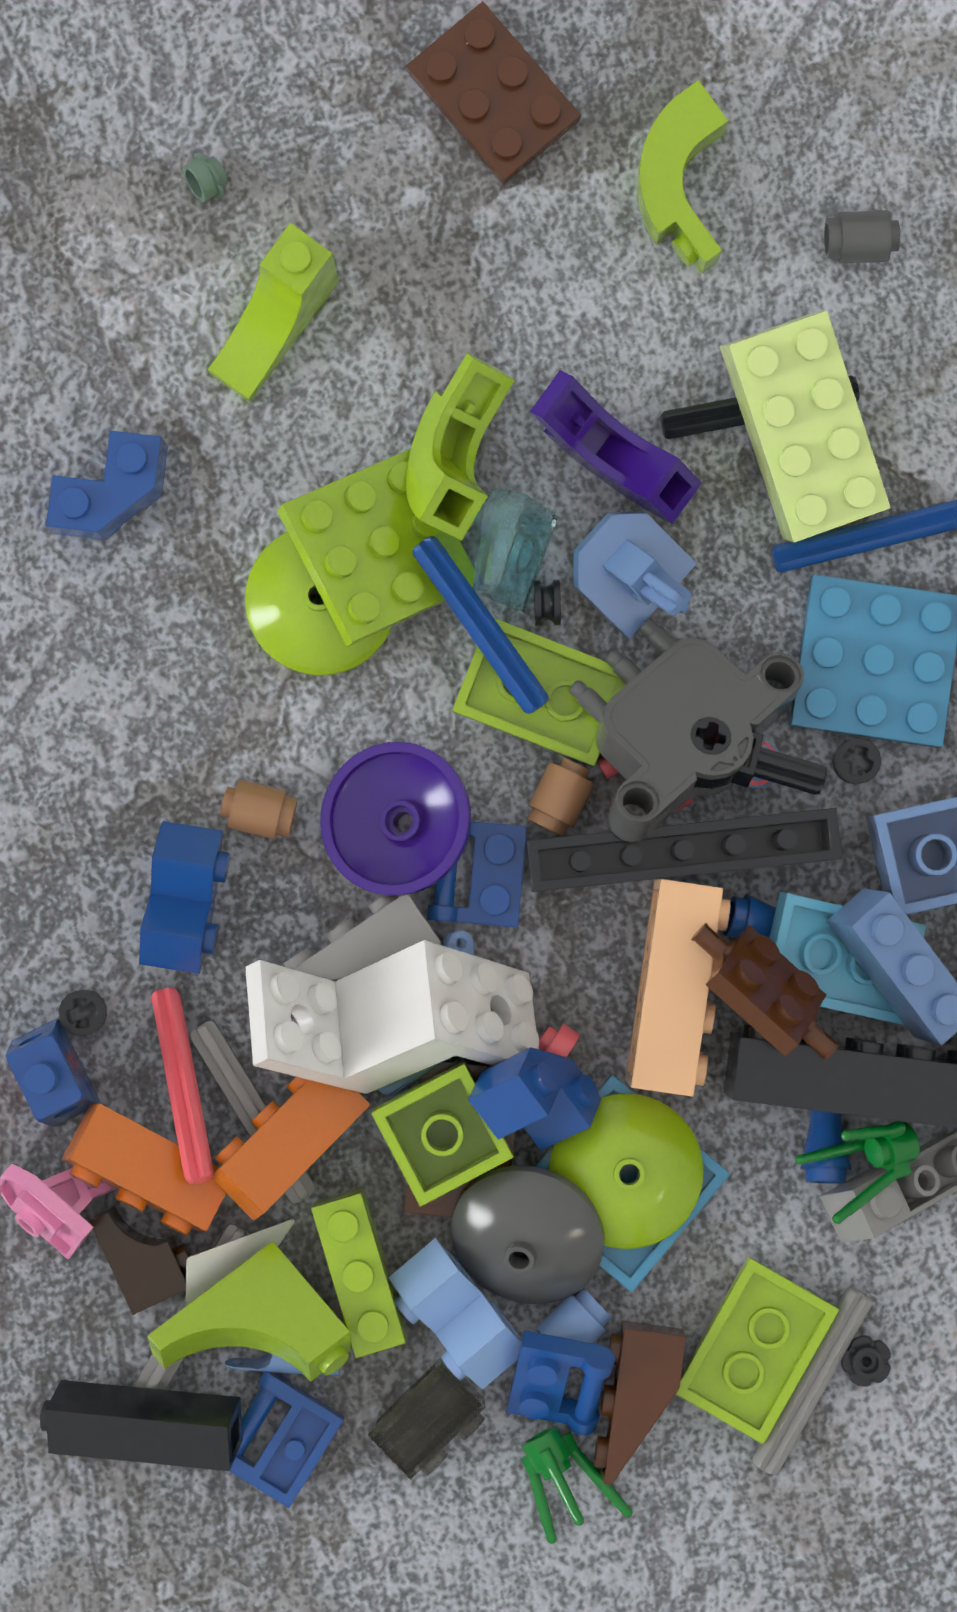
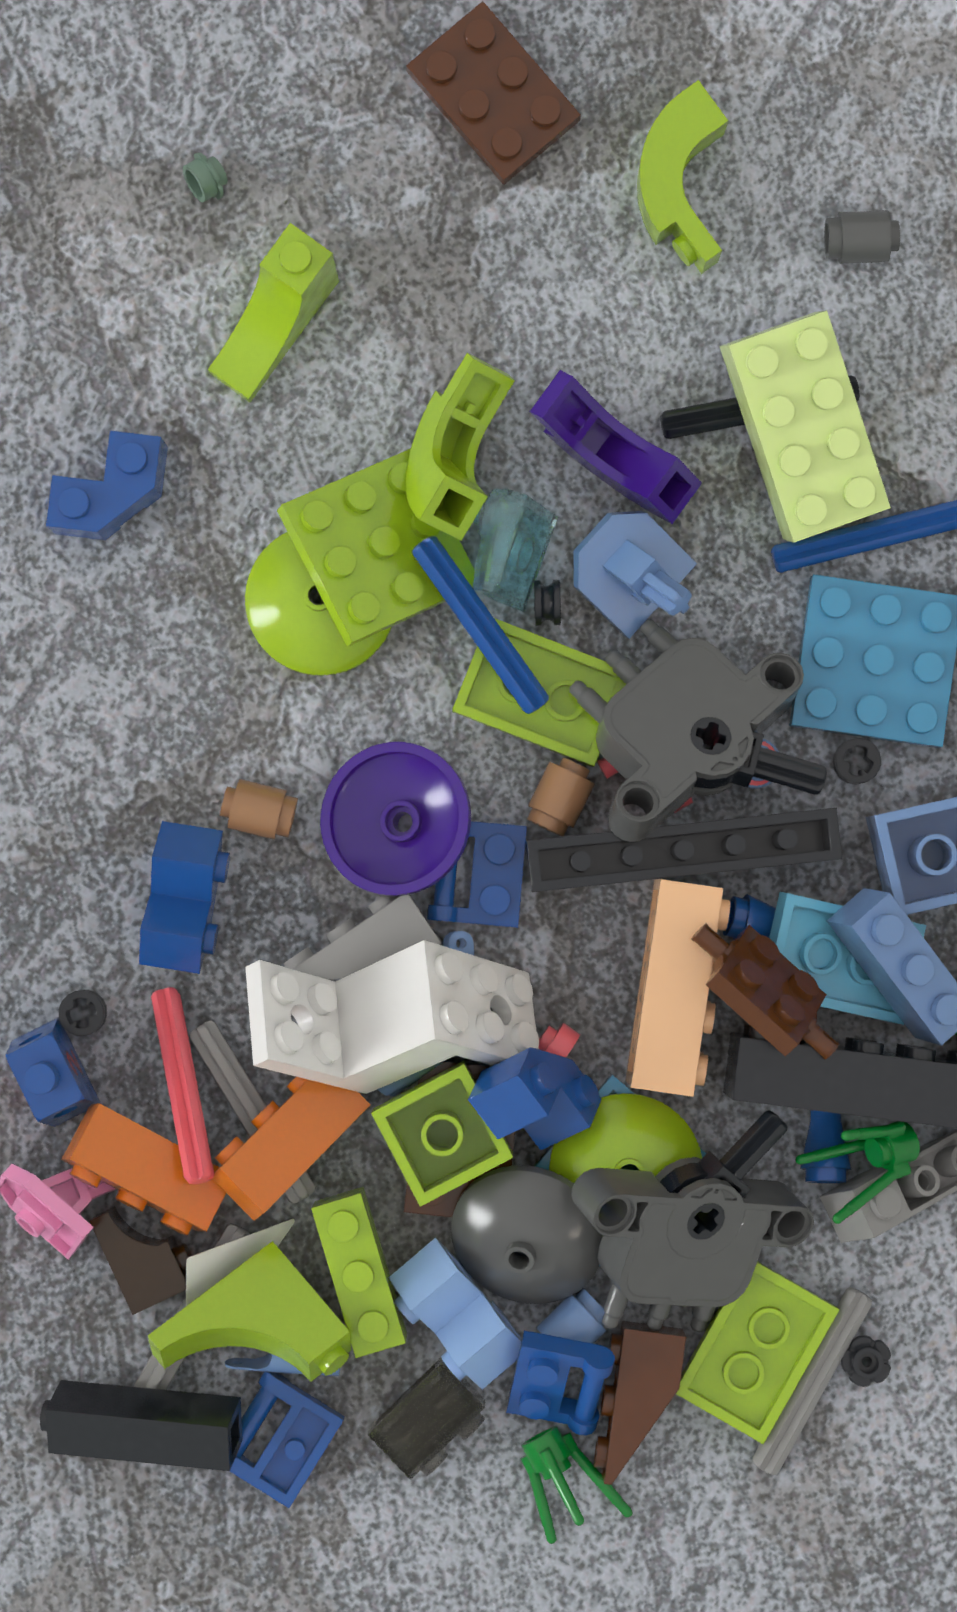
(690, 1228): none -> piece

